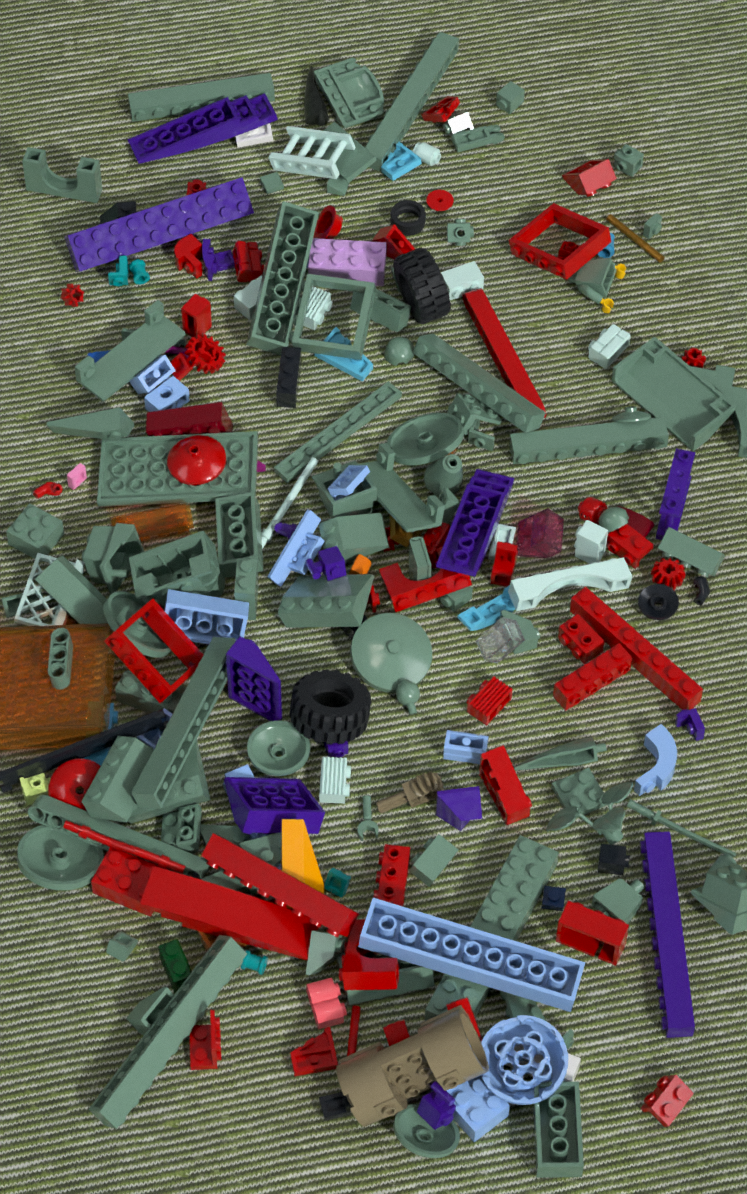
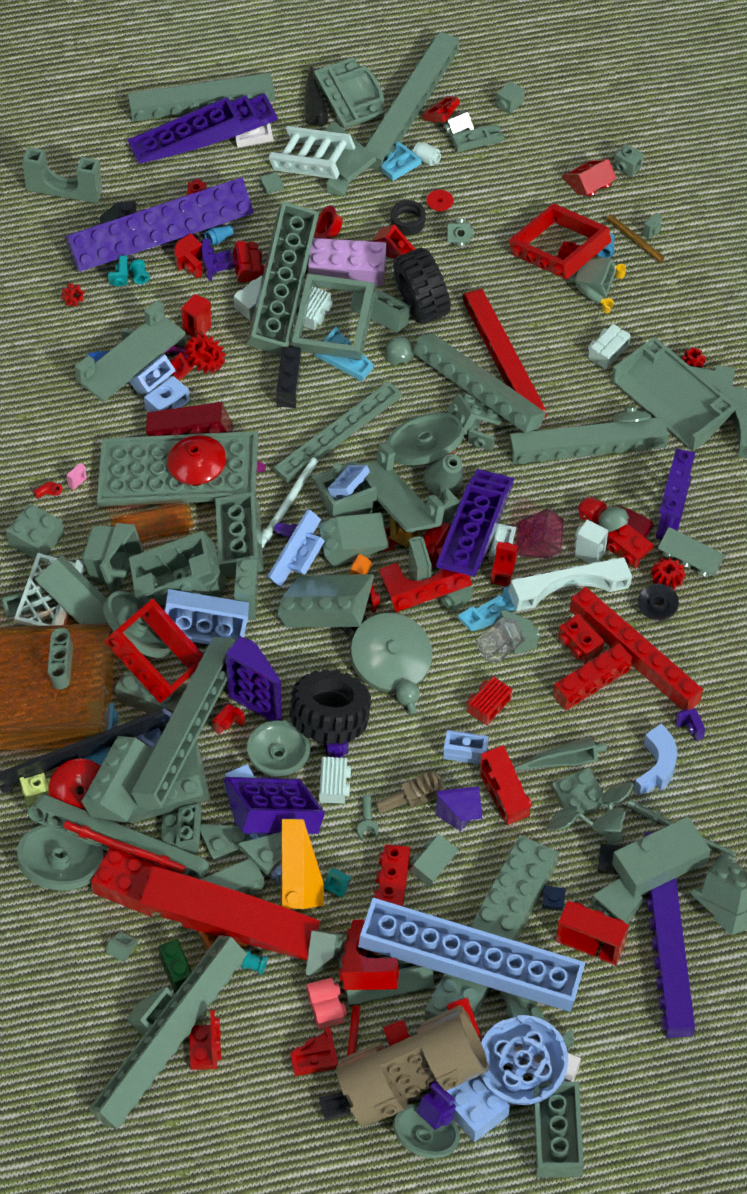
(104, 424): sand green wedge -> none
(218, 234): none -> dark azure cone
(226, 717): none -> red bracket
(280, 885): red brick -> none
(330, 563): dark purple brick -> none
(463, 279): light aqua brick -> none
(661, 857): none -> sand green brick
(667, 1099): bracket -> none
(704, 590): black arm -> none

